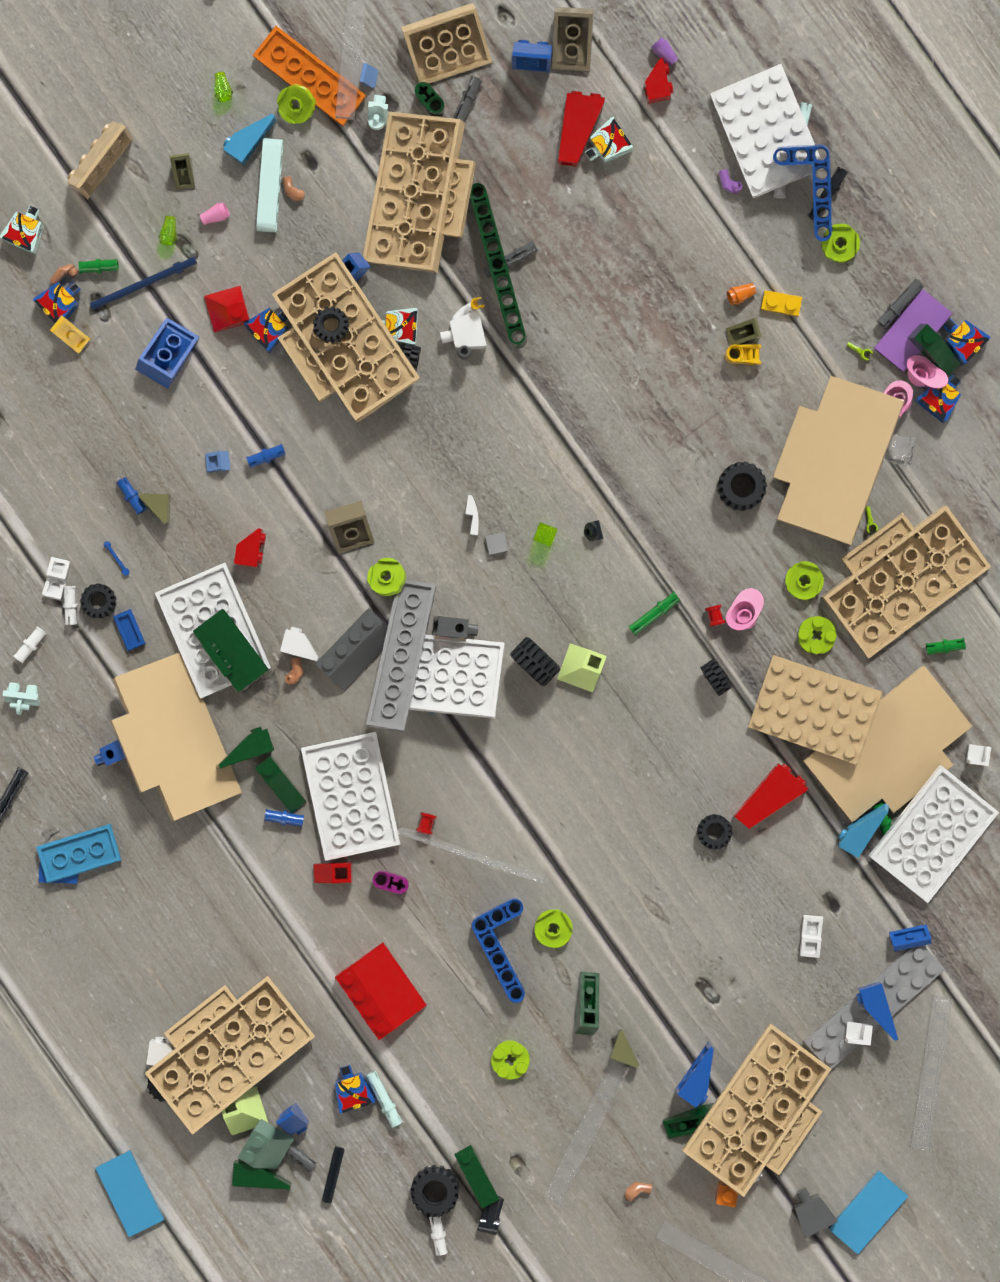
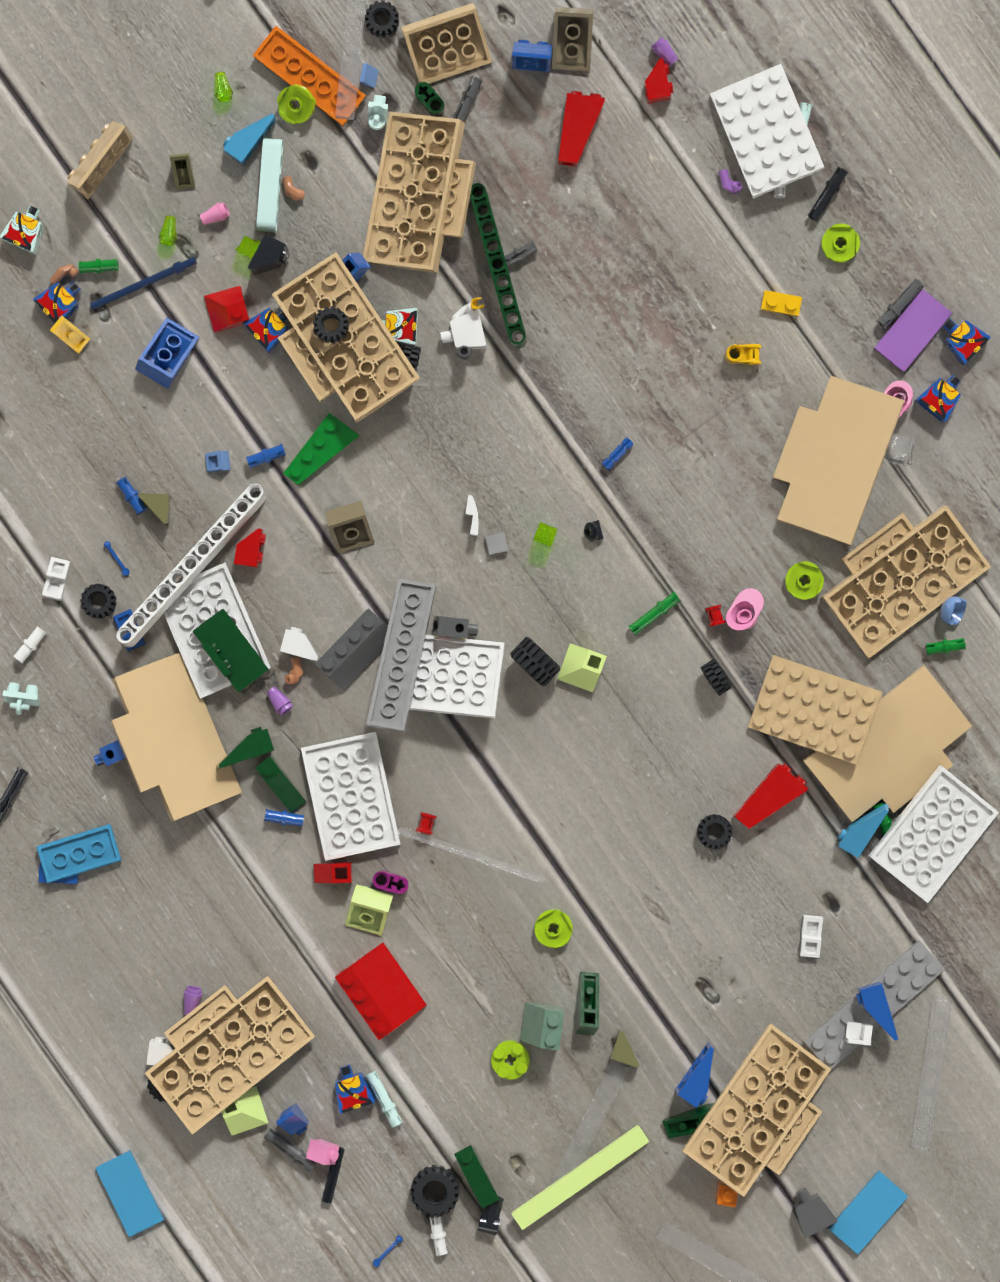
(70, 605): white pin -> none
(190, 574): none -> white beam
(192, 998): none -> medium lavender cone
(247, 247): none -> clear neon green panel
(247, 1176): dark green slope -> none
(265, 1146): sand green slope -> none
(268, 256): none -> black slope
(279, 701): none -> medium lavender cone
(321, 447): none -> green wing
(322, 1152): none -> bright pink brick
(368, 910): none -> yellowish green slope
(376, 1262): none -> blue hinge
(378, 8): none -> black tyre
(380, 569): lime plate -> none
(497, 948): blue beam -> none
(542, 1025): none -> sand green slope
(580, 1177): none -> yellowish green tile
(608, 142): torso -> none
(615, 456): none -> blue axle
(637, 1188): nougat arm -> none
(740, 293): orange cone -> none
(744, 332): olive slope -> none
(753, 474): black tyre -> none
(818, 624): lime plate -> none
(825, 183): blue beam -> none
(860, 351): lime hand -> none
(870, 520): lime hand -> none
(910, 937): blue plate -> none
(924, 373): bright pink piece -> none
(934, 348): dark green slope -> none
(953, 610): none -> medium blue hair
(978, 755): white panel -> none

